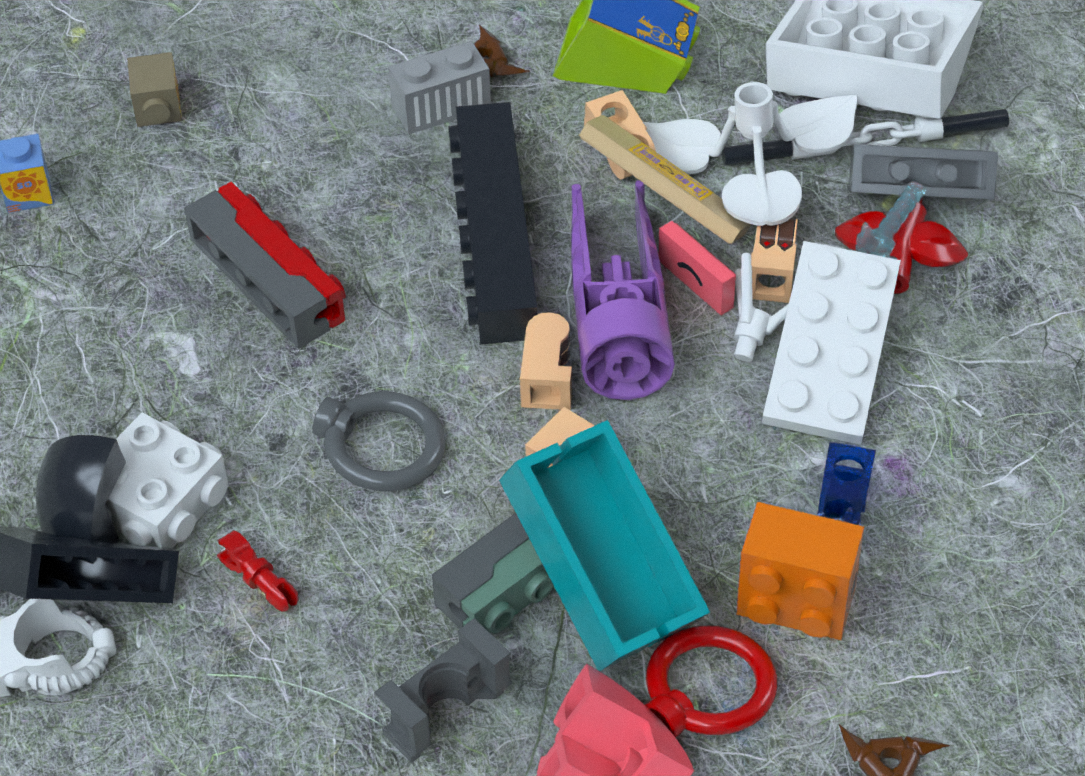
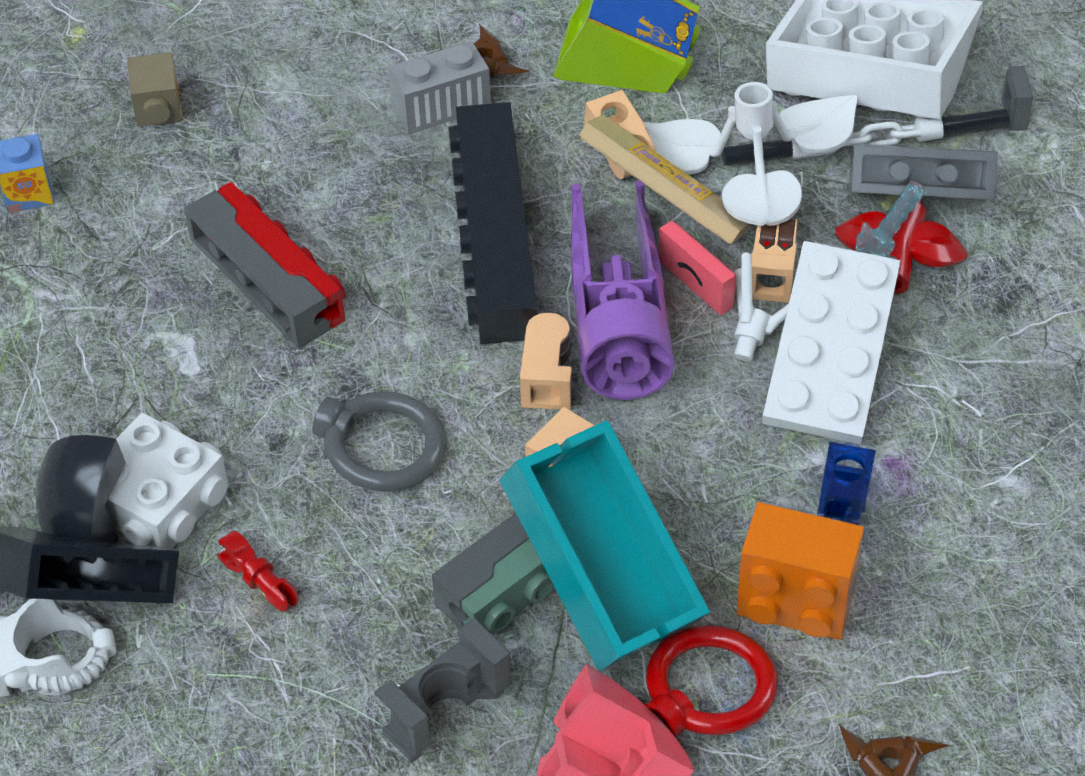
(1017, 97): none -> dark grey tile

